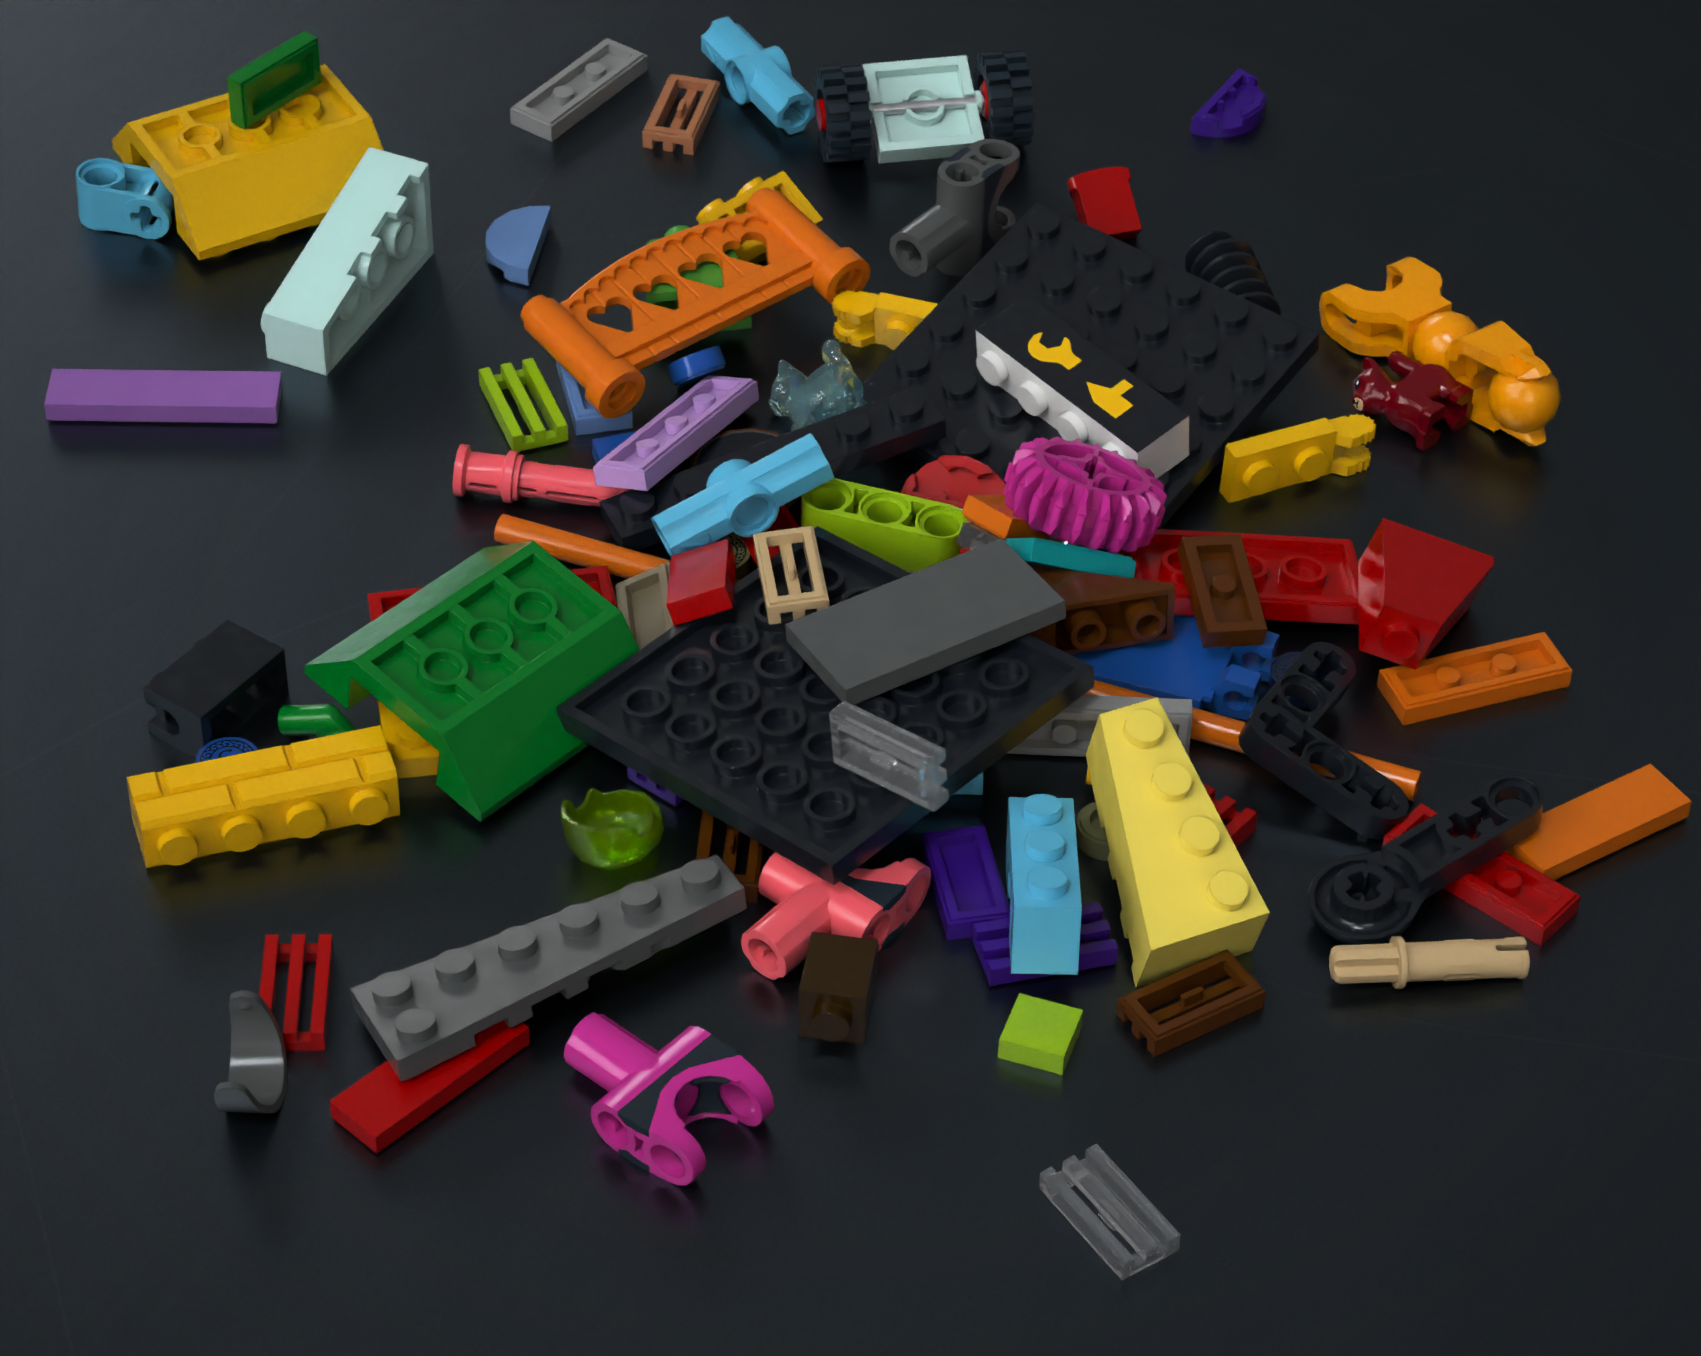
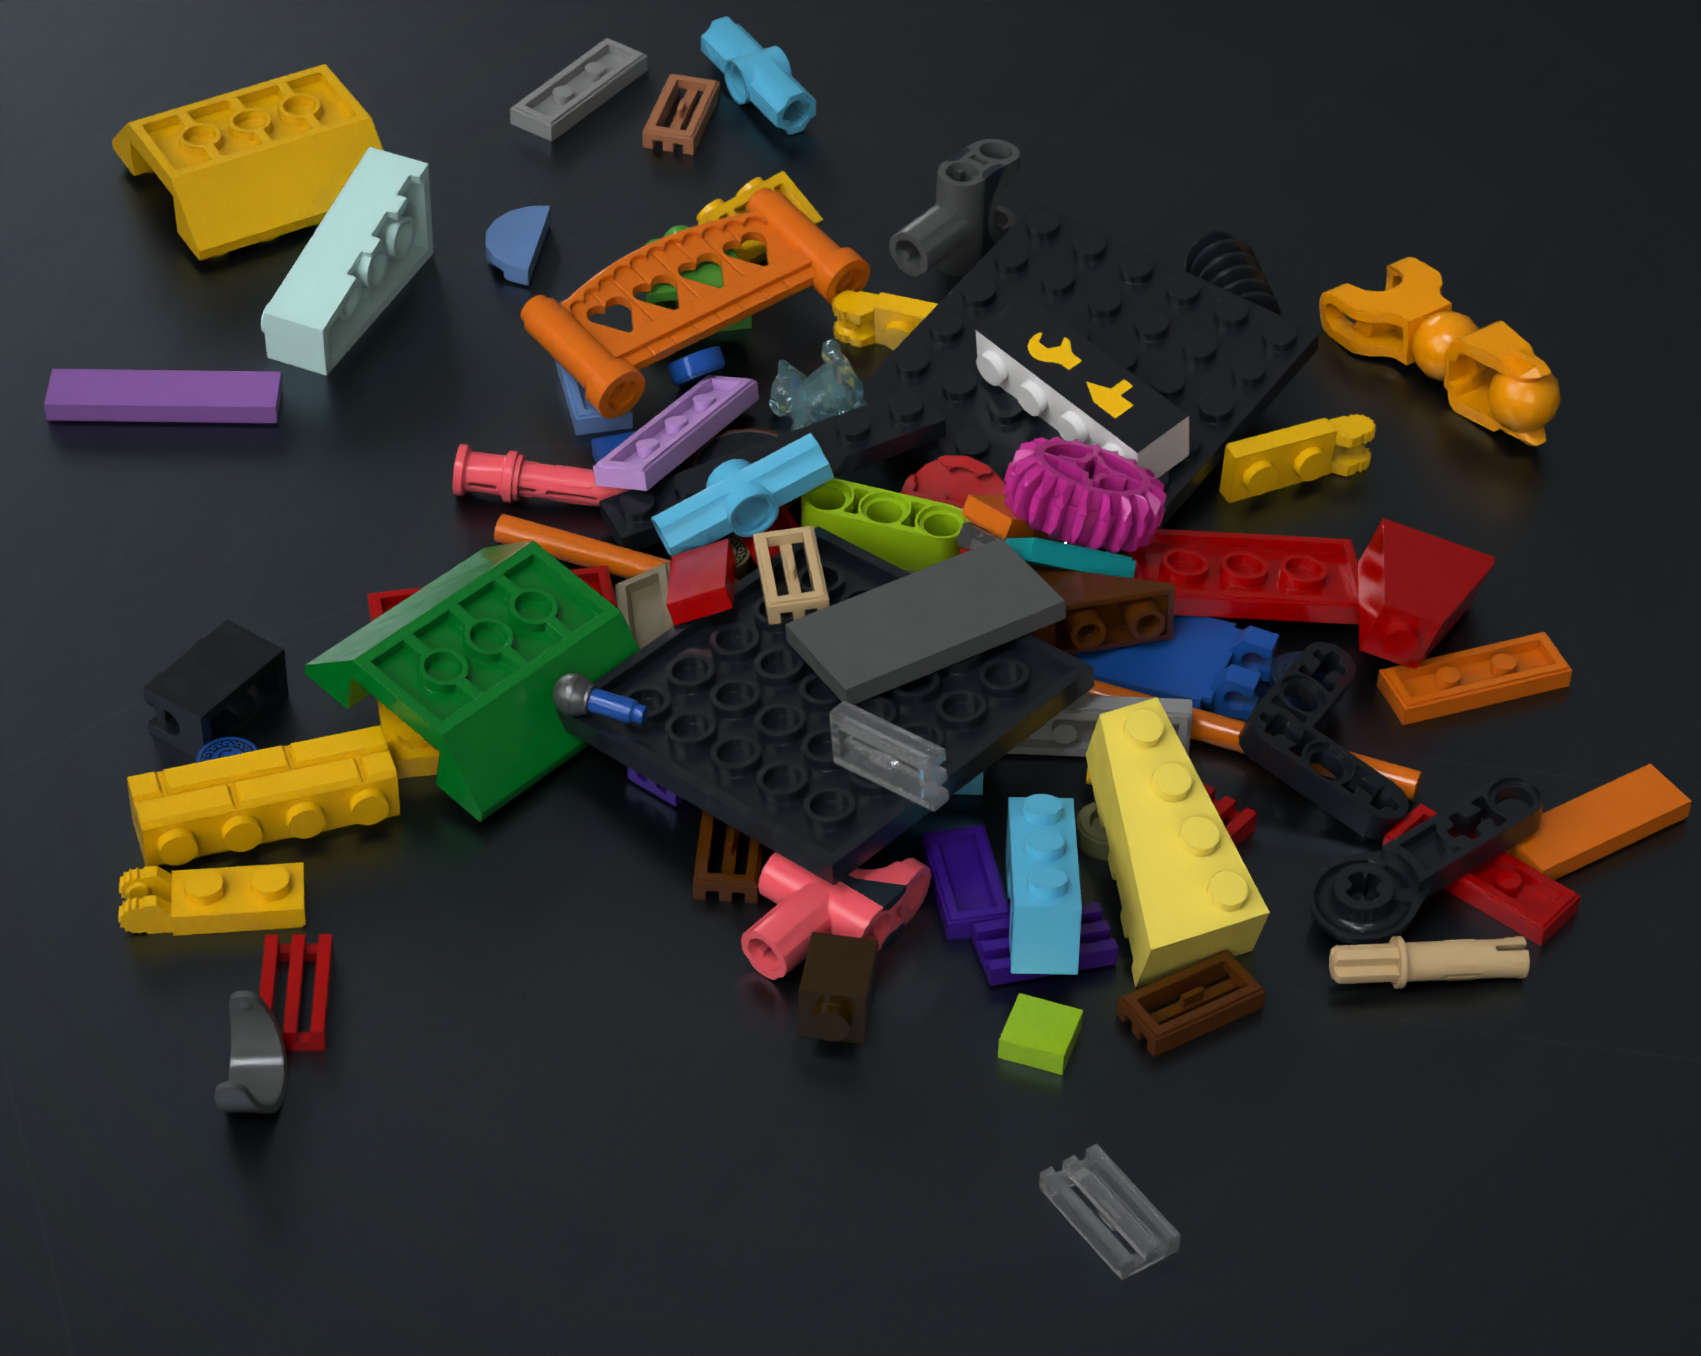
(122, 199): medium azure piece -> none
(213, 899): none -> yellow hinge
(274, 79): green tile -> none
(312, 720): green arm -> none
(384, 1108): red tile -> none
(439, 1004): dark grey wing -> none
(514, 381): lime tile -> none
(579, 696): none -> piece
(612, 828): clear neon green hair -> none
(663, 1091): dark pink connector -> none
(922, 106): plate -> none
(1106, 201): red tile -> none
(1222, 591): reddish brown plate -> none
(1232, 109): dark purple tile -> none
(1416, 401): dark red animal -> none

